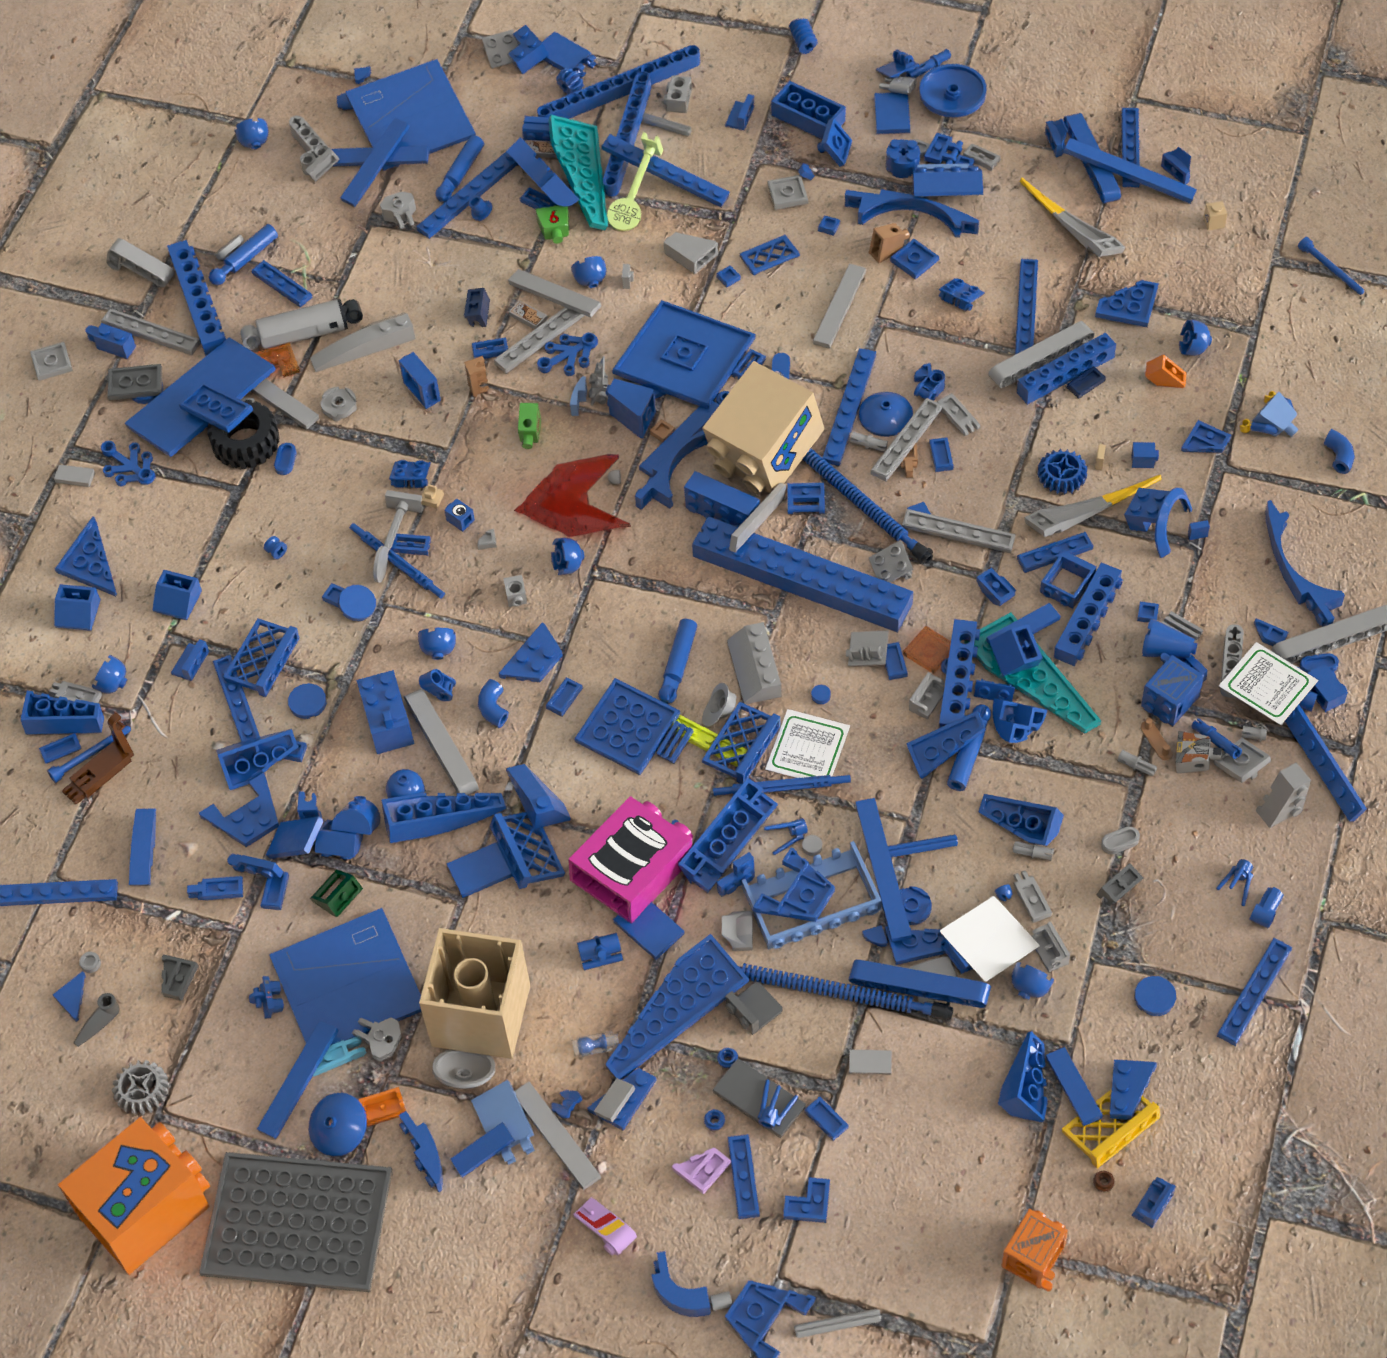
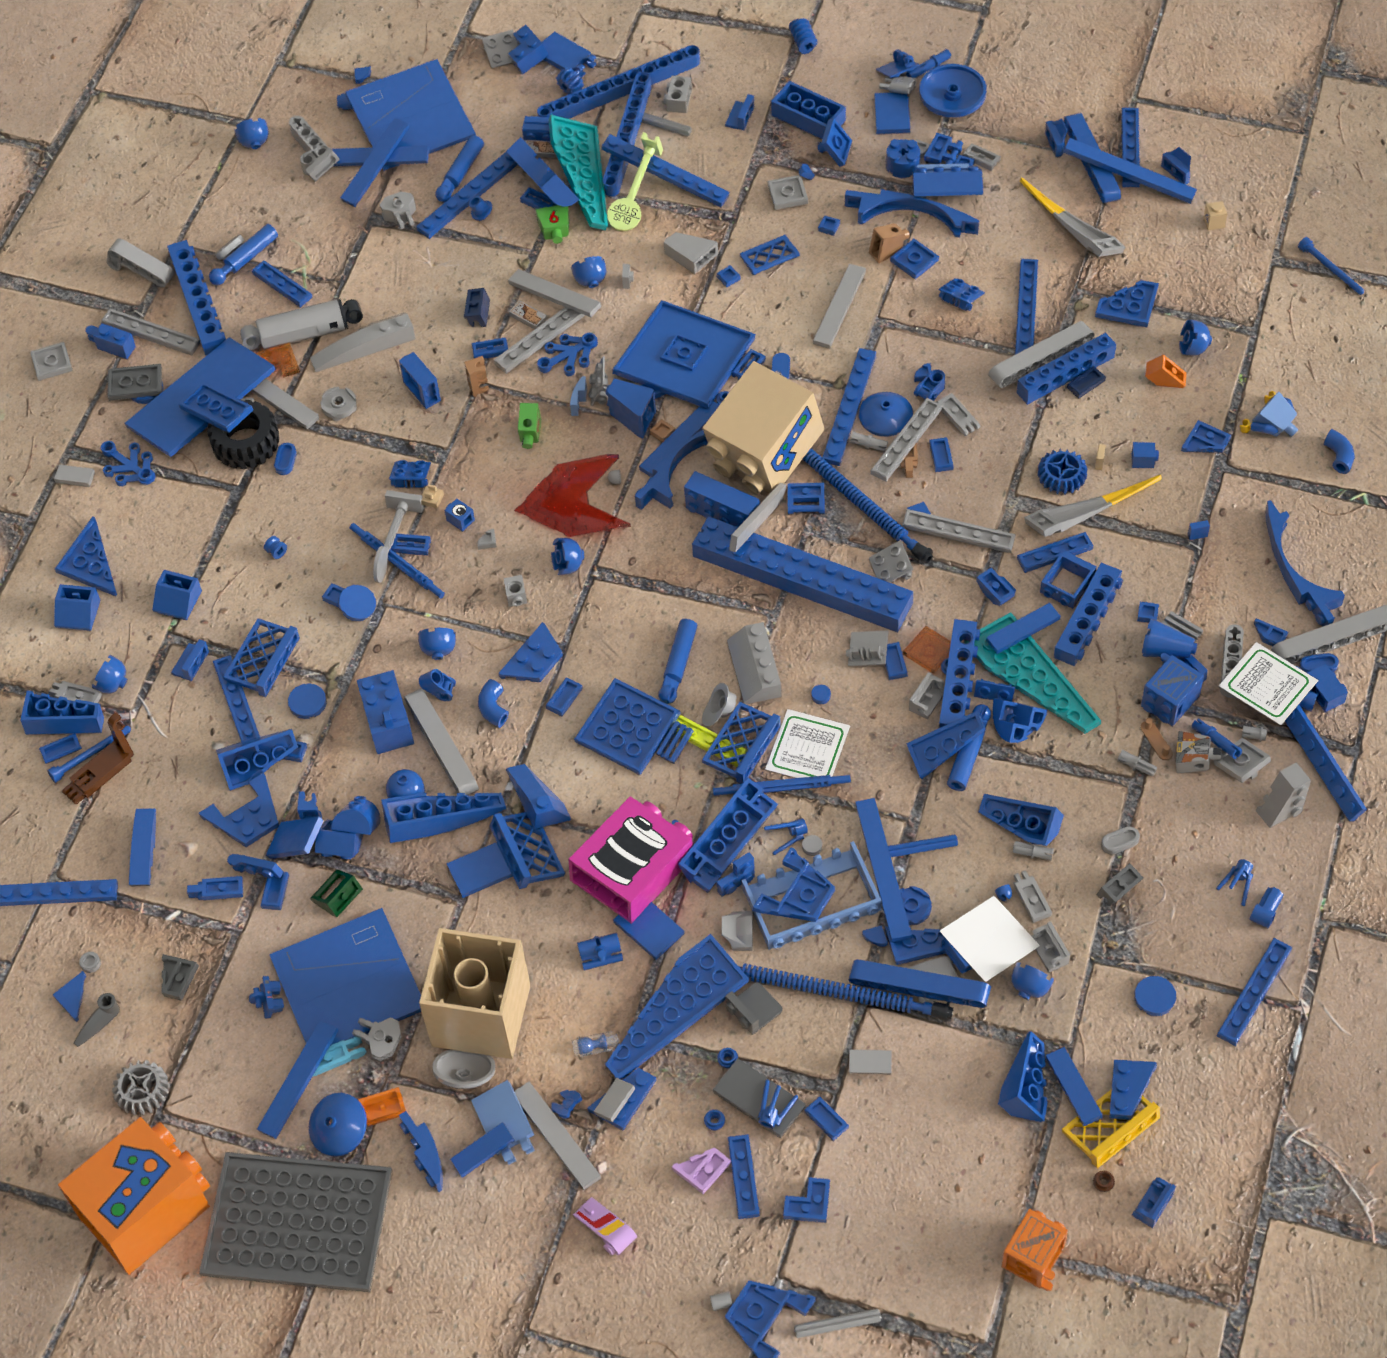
(678, 1299): blue arch -> none
(1016, 650): blue slope -> none
(1154, 507): blue piece -> none

